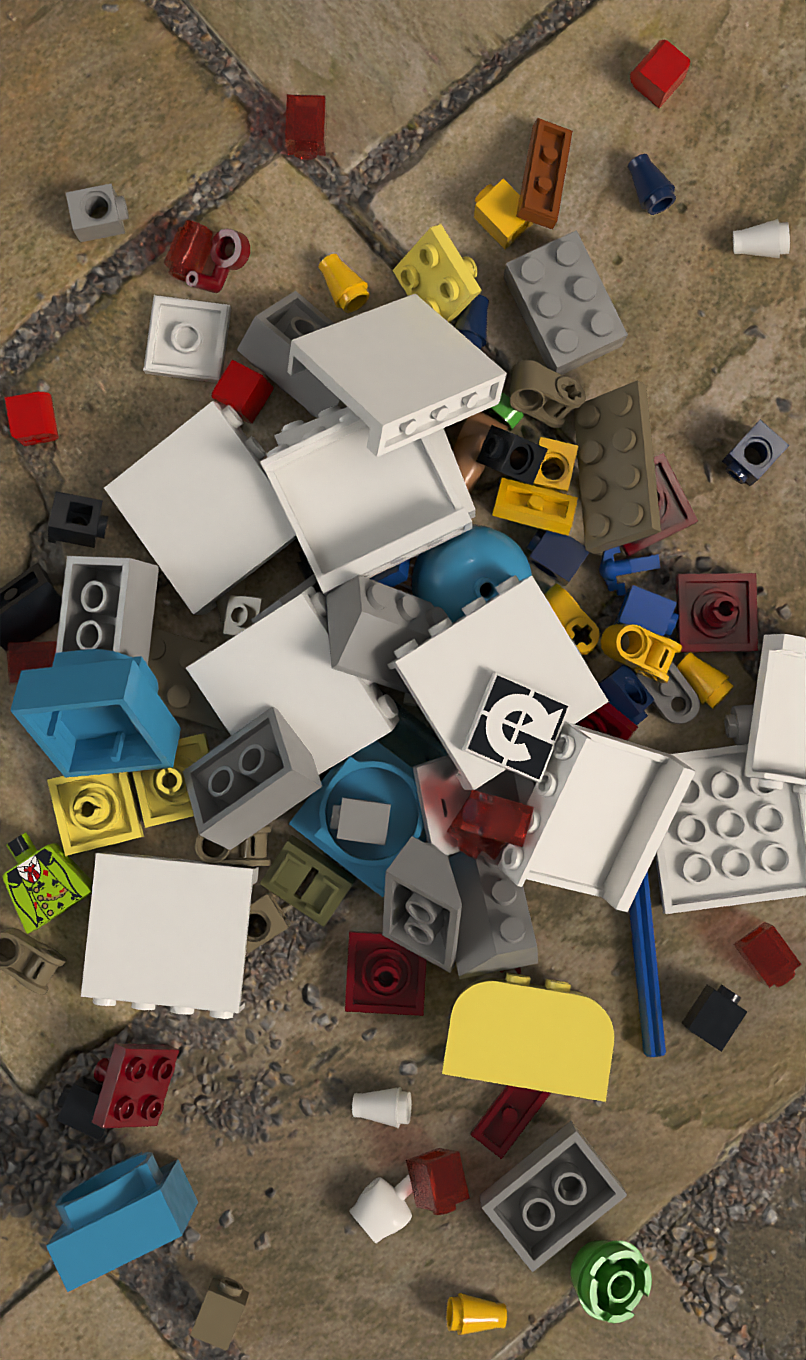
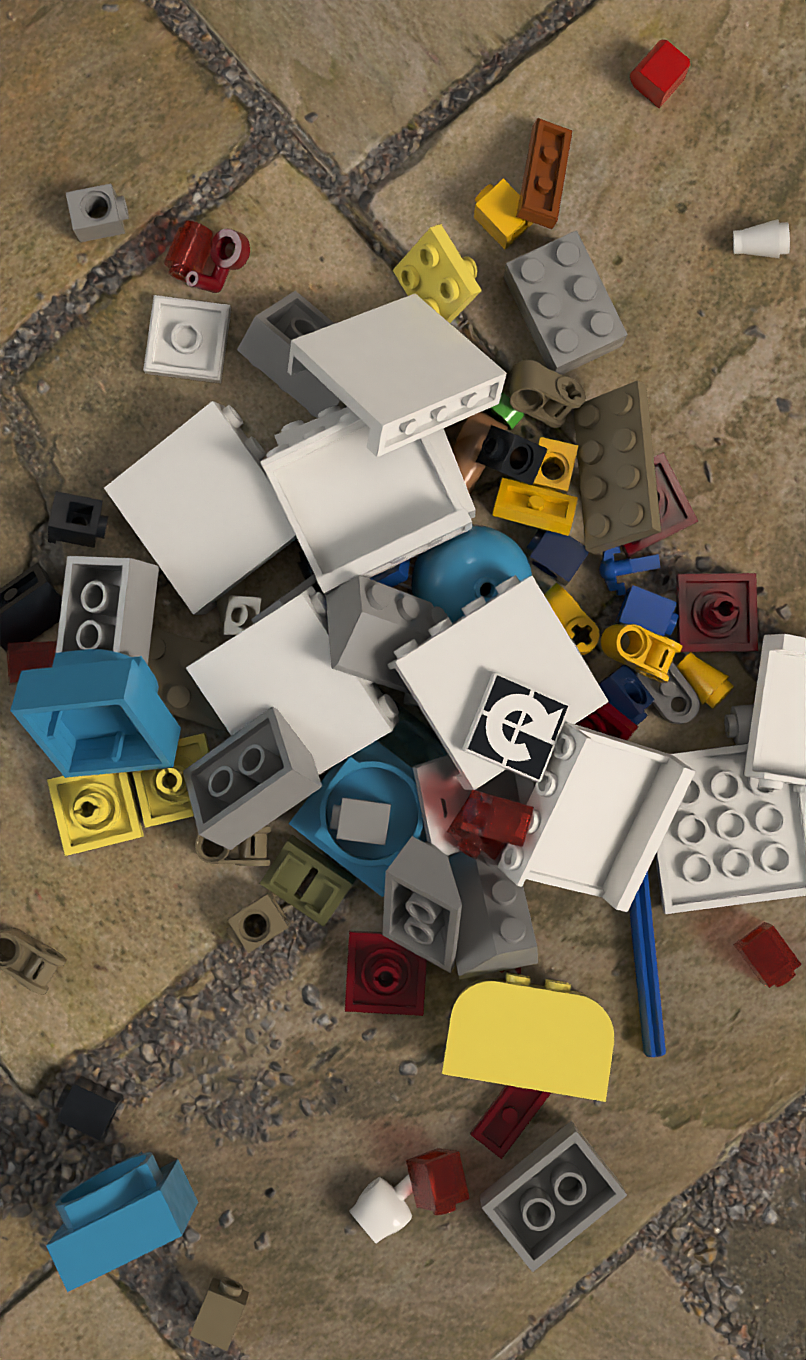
(32, 418): red piece -> none
(43, 882): lime torso -> none
(134, 1085): dark red plate -> none
(168, 933): white panel -> none
(242, 390): red piece -> none
(306, 126): clear red brick -> none
(344, 284): yellow cone -> none
(383, 1106): white cone -> none
(472, 1314): yellow cone -> none
(473, 321): dark blue cone -> none
(610, 1279): bright green cone -> none
(651, 185): dark blue cone -> none
(715, 1016): black brick -> none
(765, 442): brick -> none

